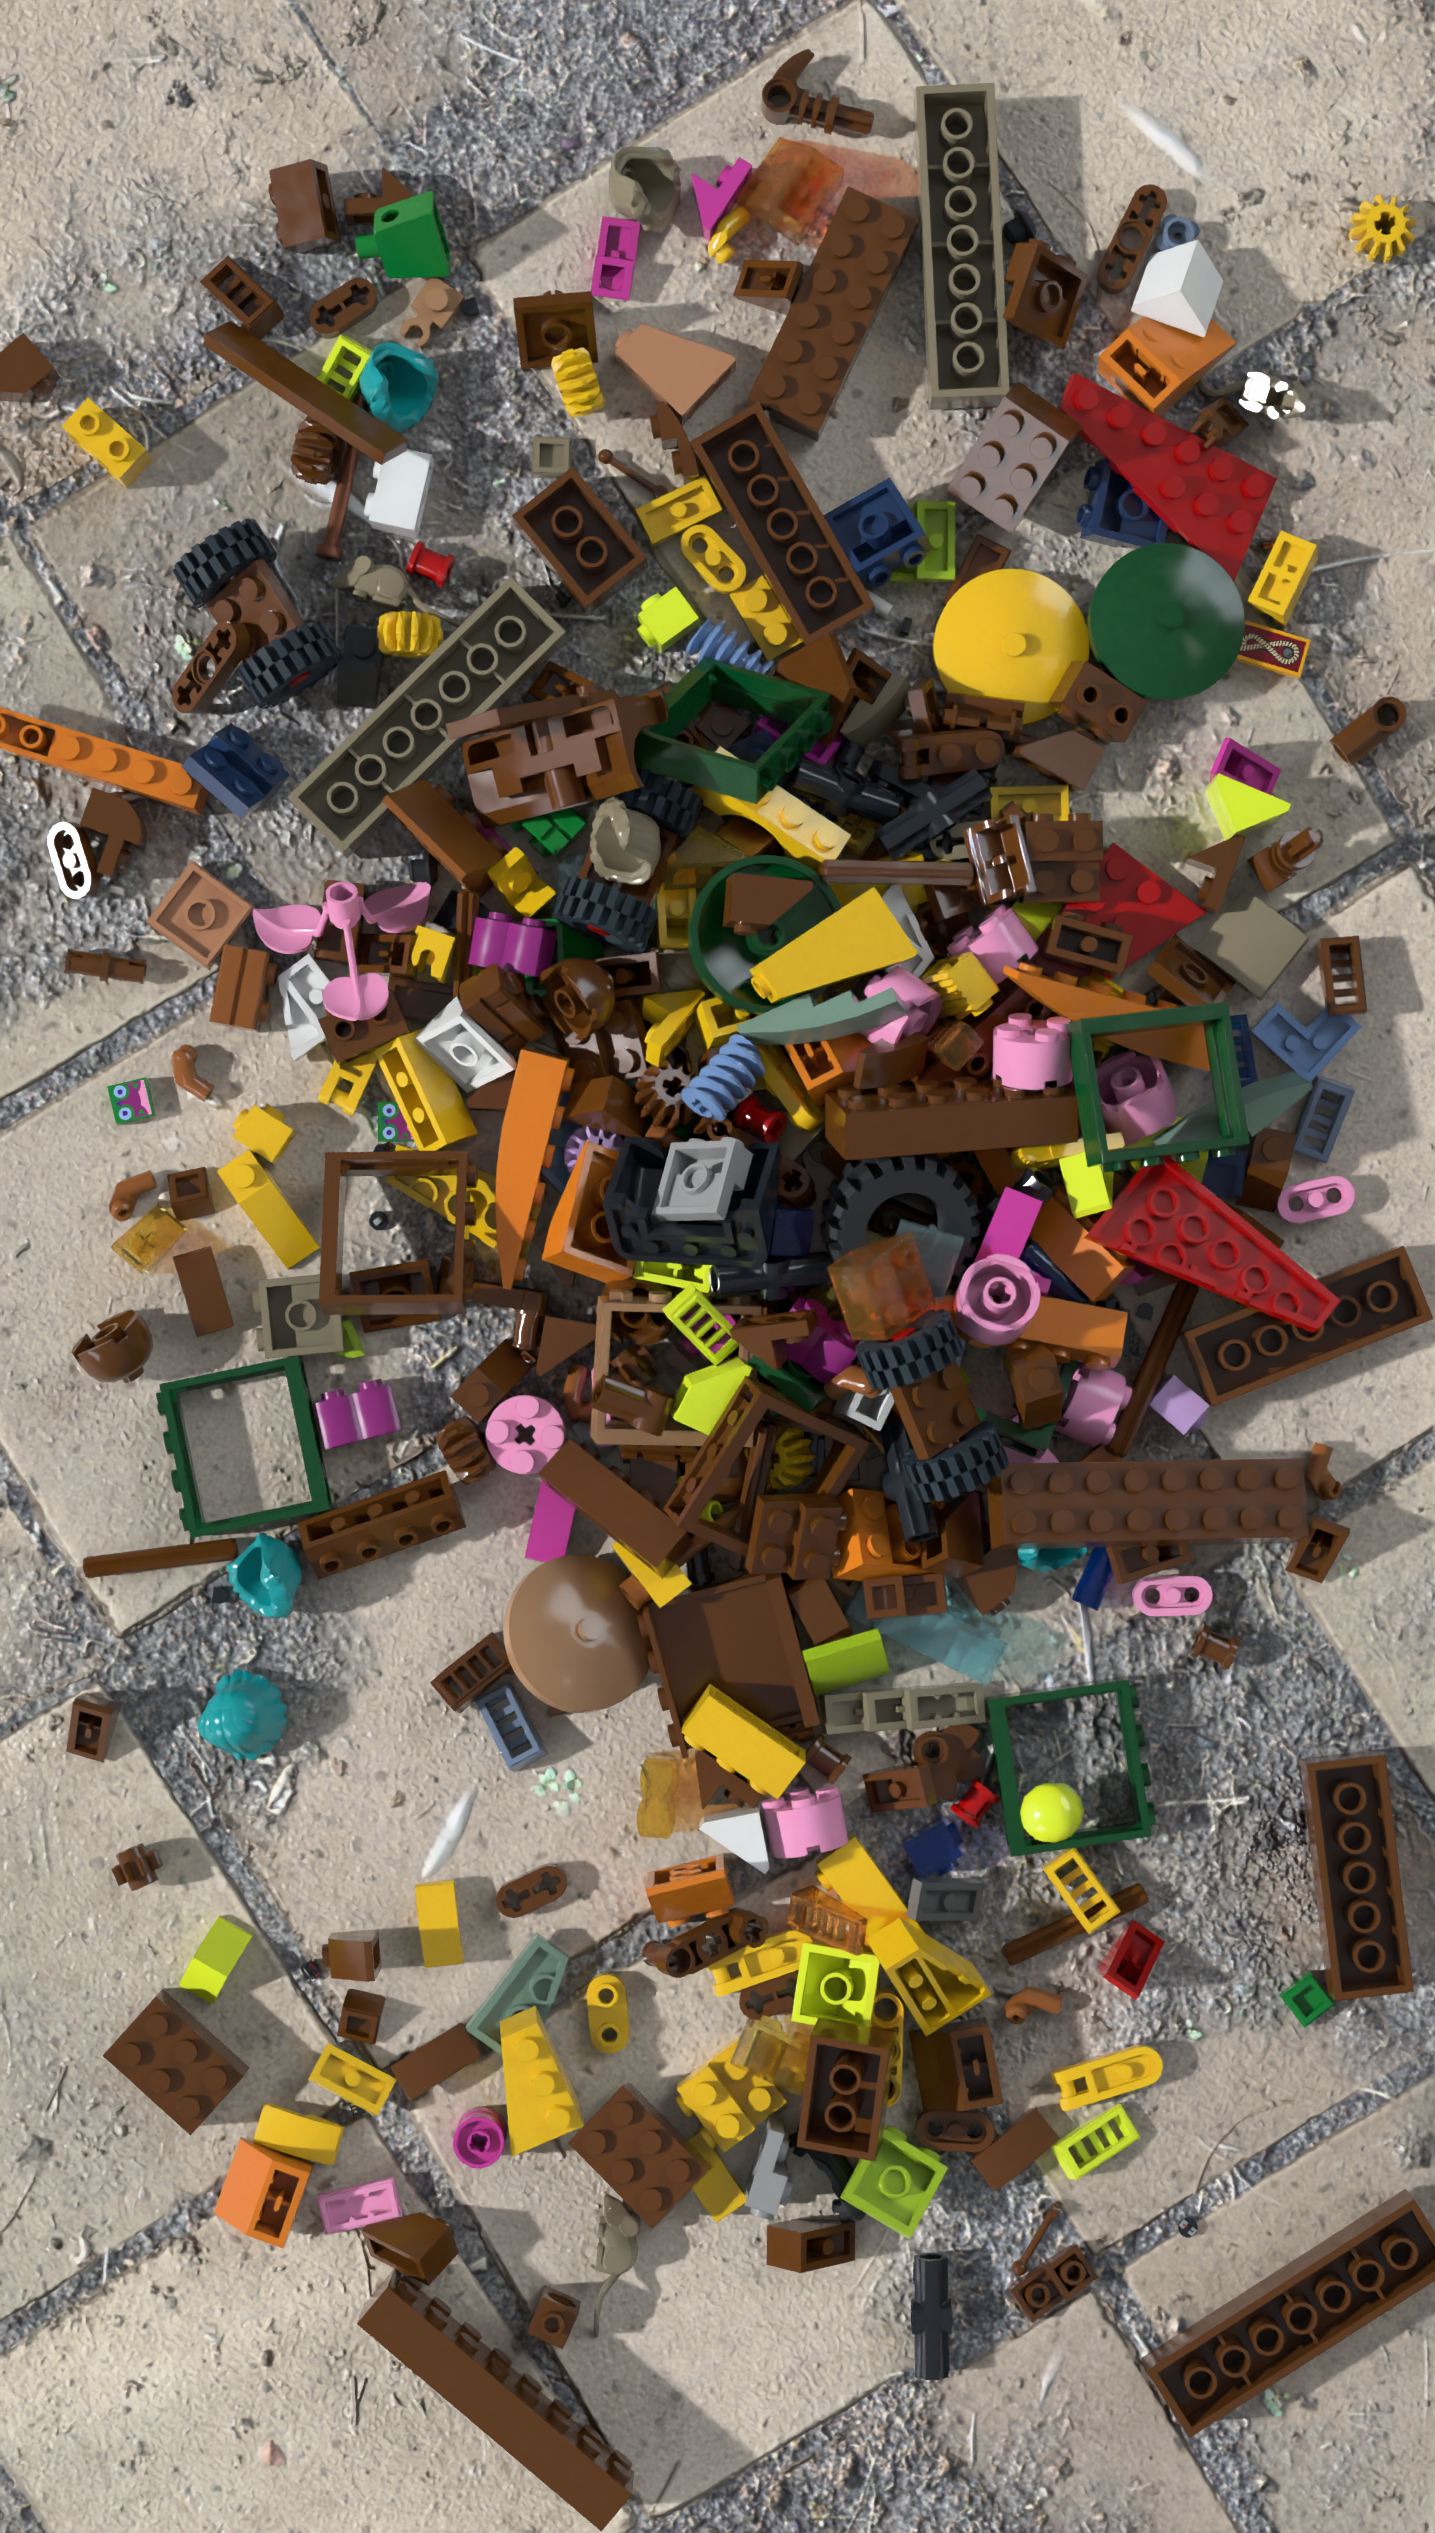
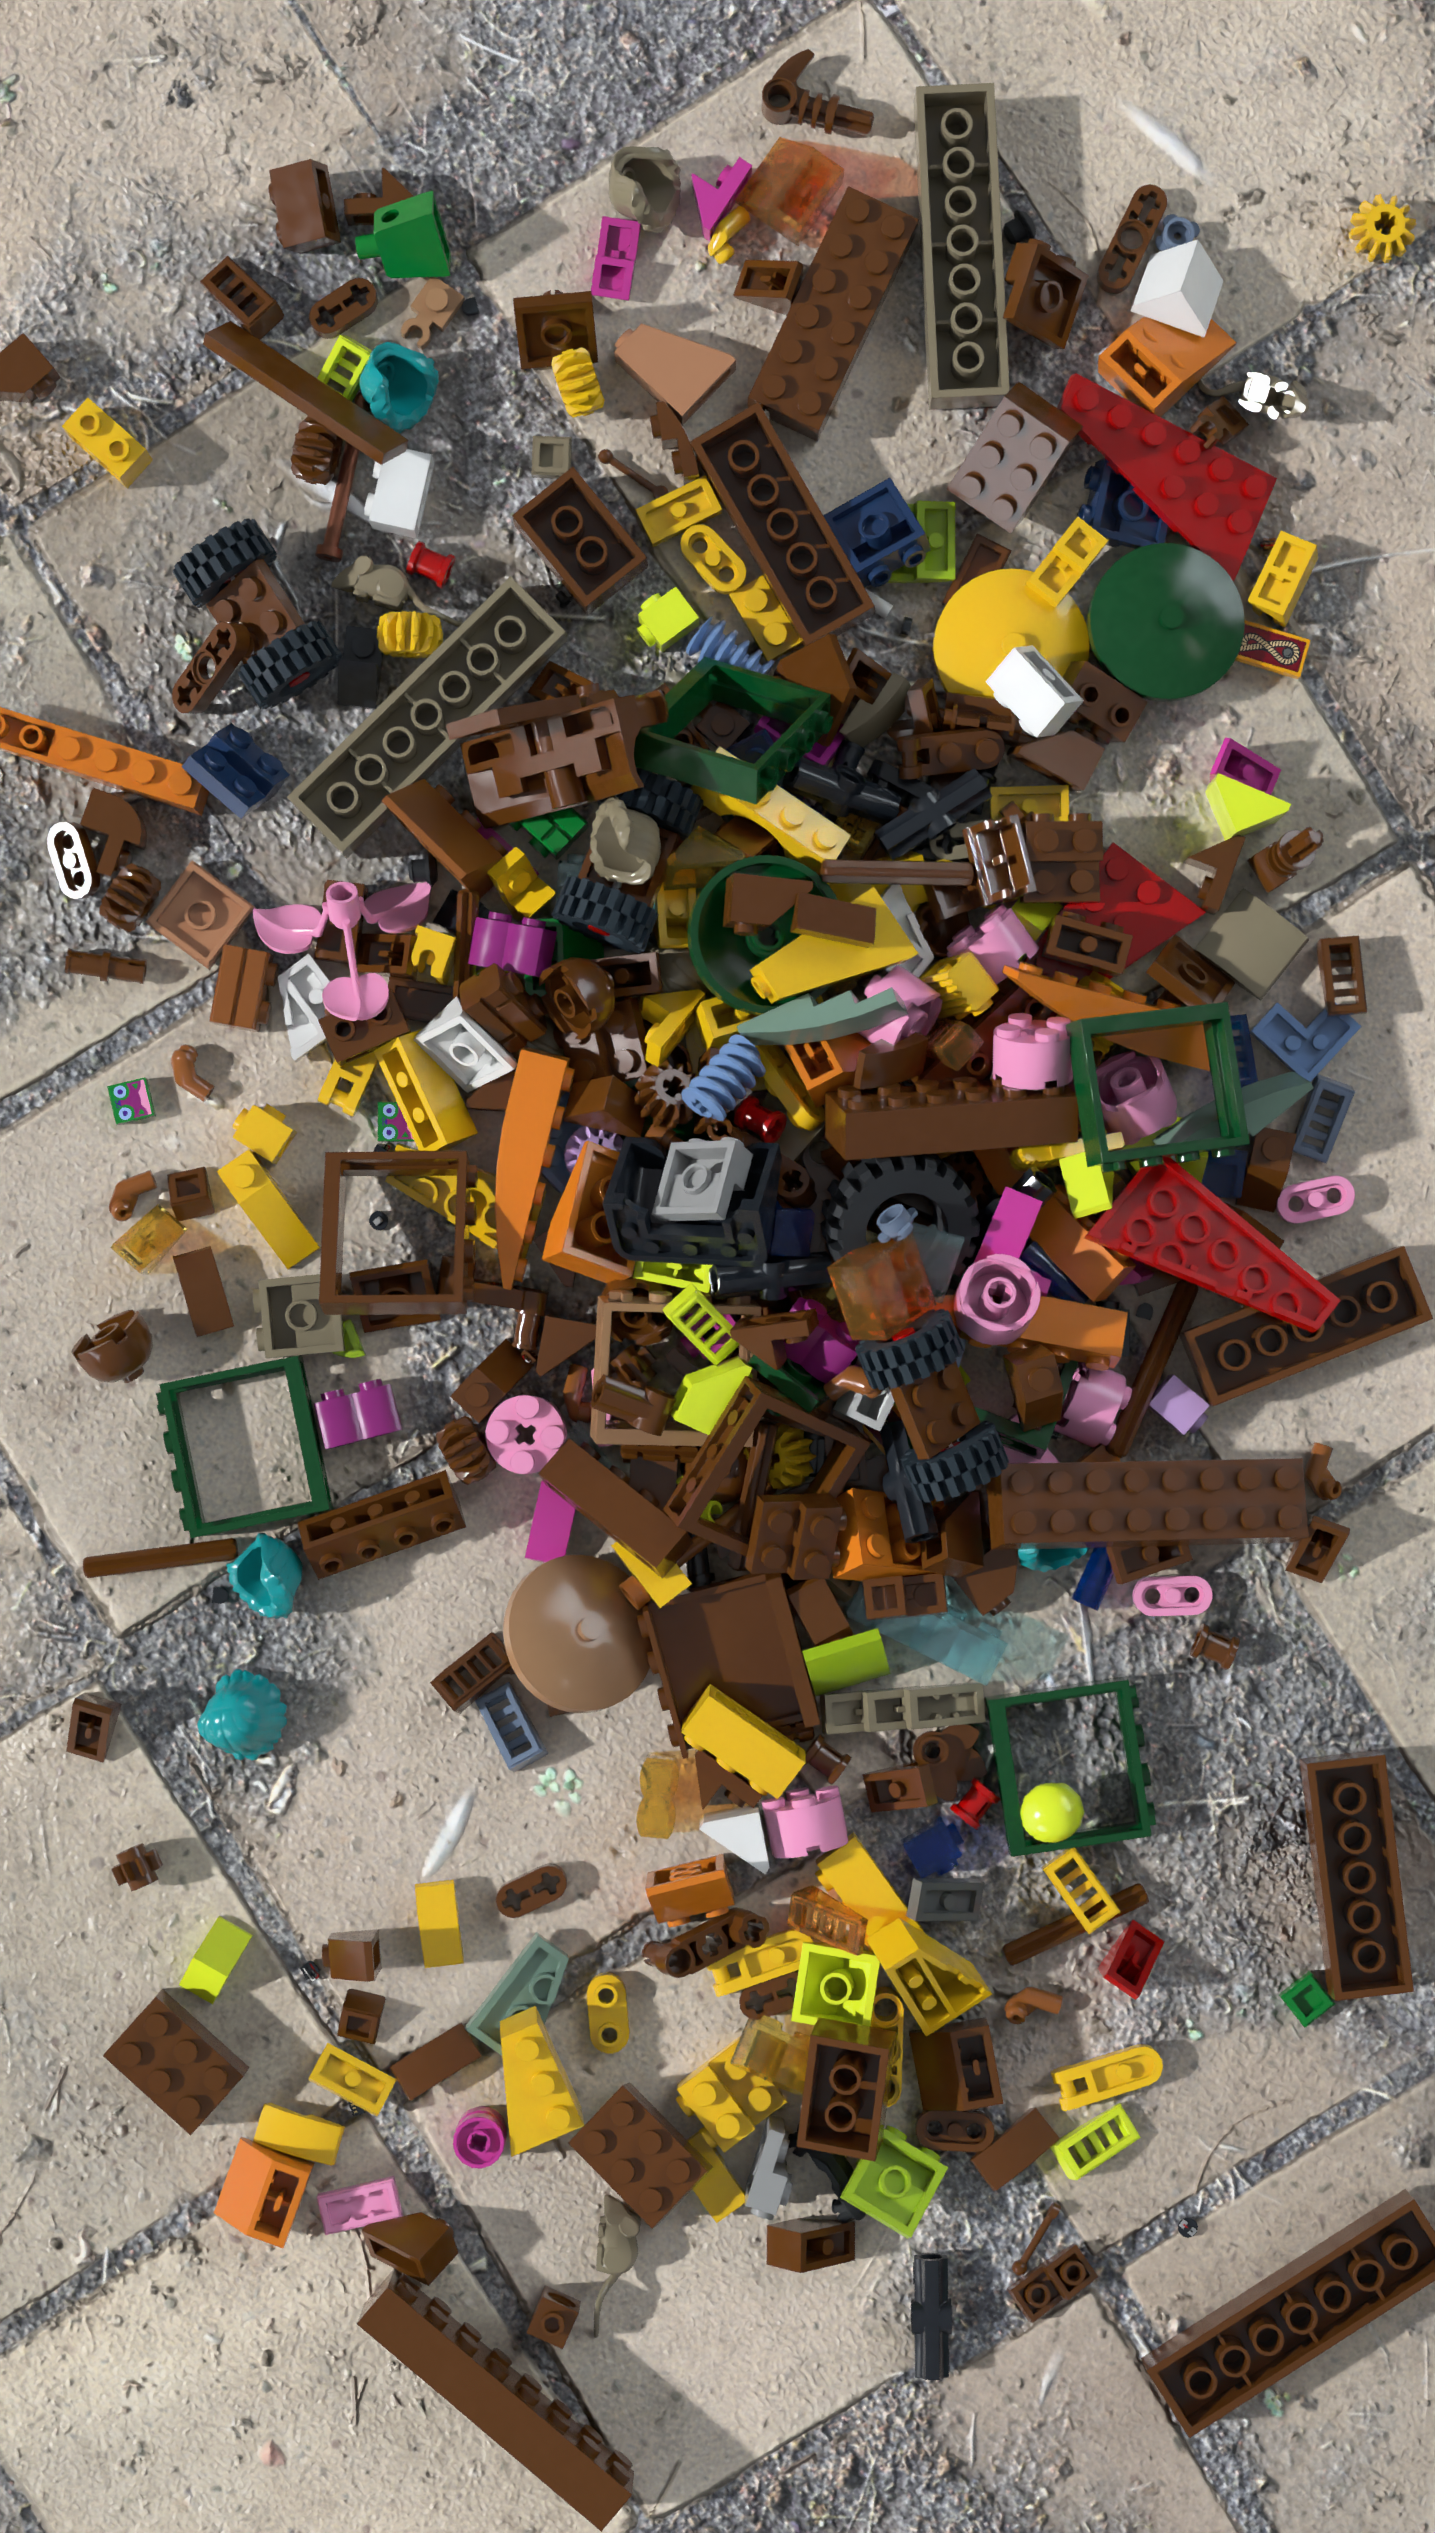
(130, 897): none -> reddish brown gear
(834, 920): none -> reddish brown slope
(896, 1223): none -> sand blue plate
(1033, 691): none -> white brick
(1066, 562): none -> yellow slope
(1367, 731): reddish brown piece -> none

